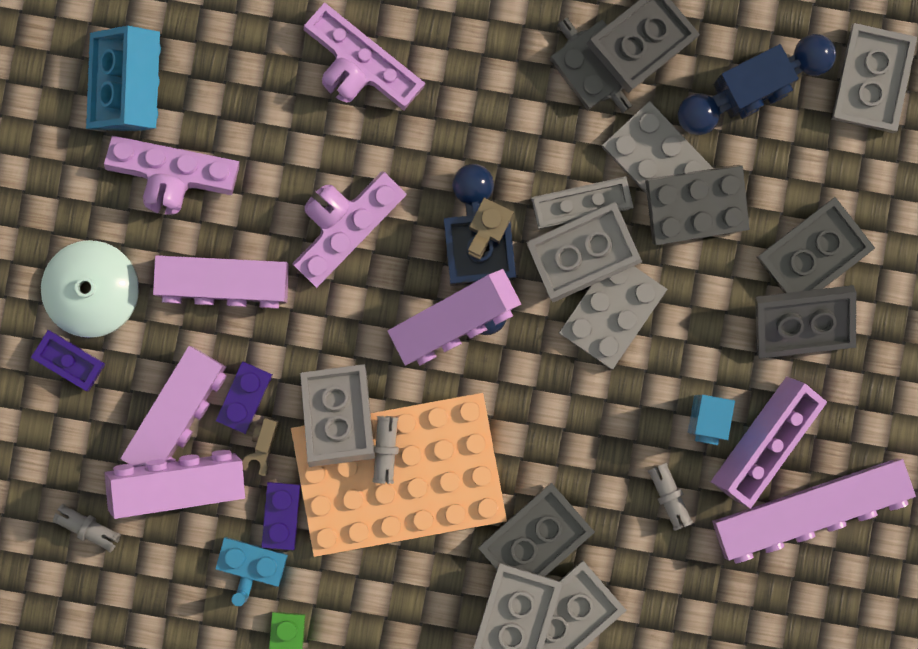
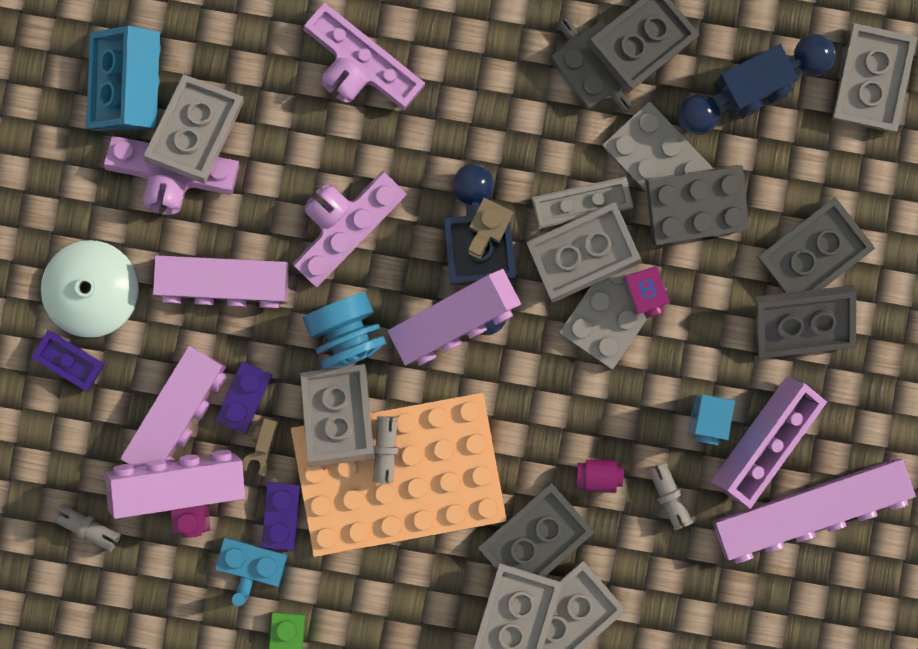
(191, 521): none -> magenta brick
(193, 129): none -> light grey plate
(344, 331): none -> dark azure wheel
(599, 476): none -> magenta brick
(646, 292): none -> magenta brick

